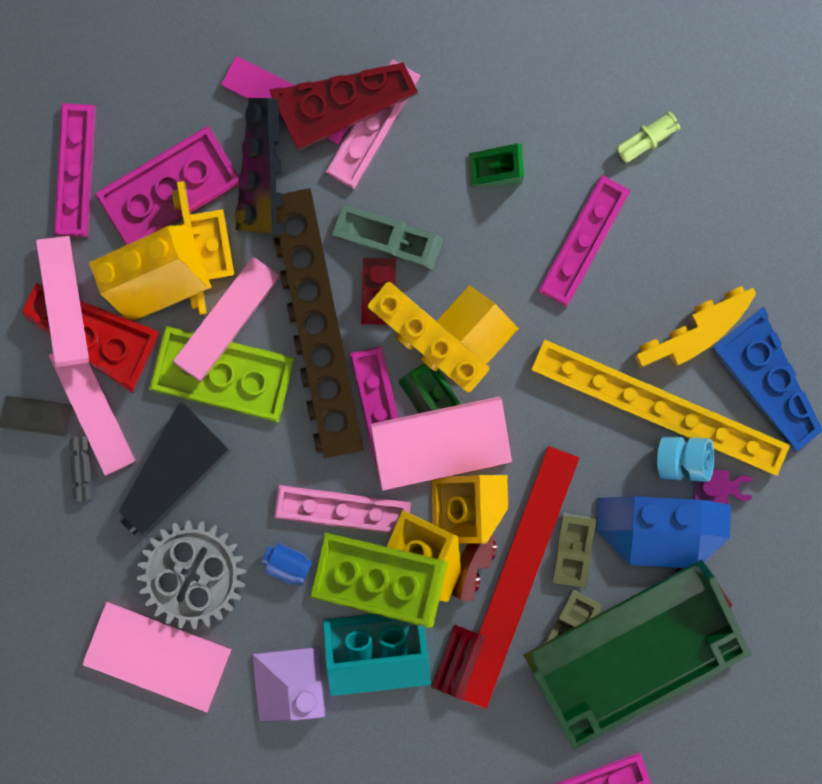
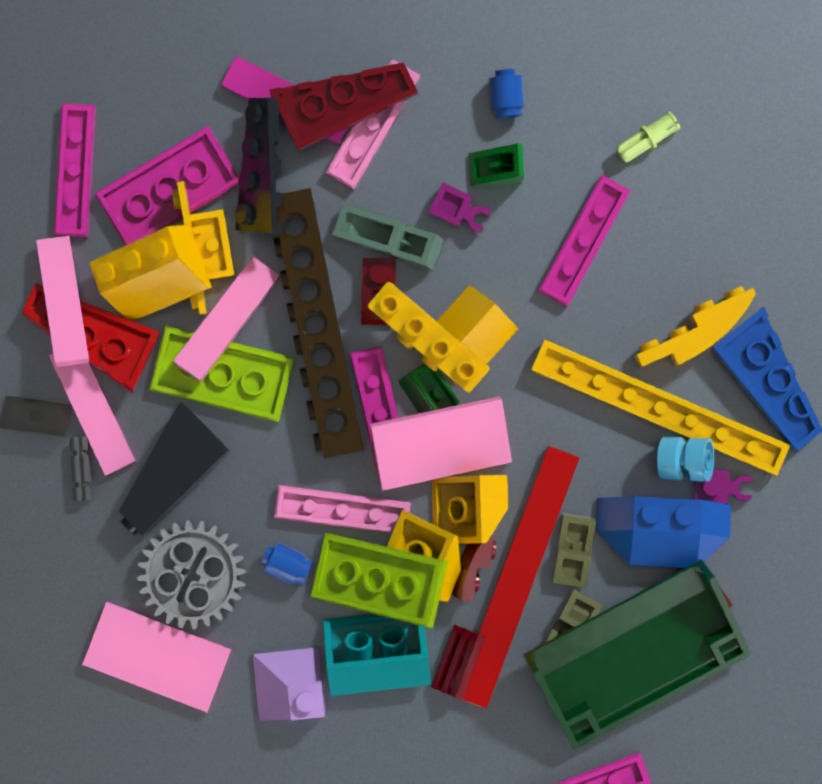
(453, 206): none -> magenta plate
(507, 93): none -> blue brick

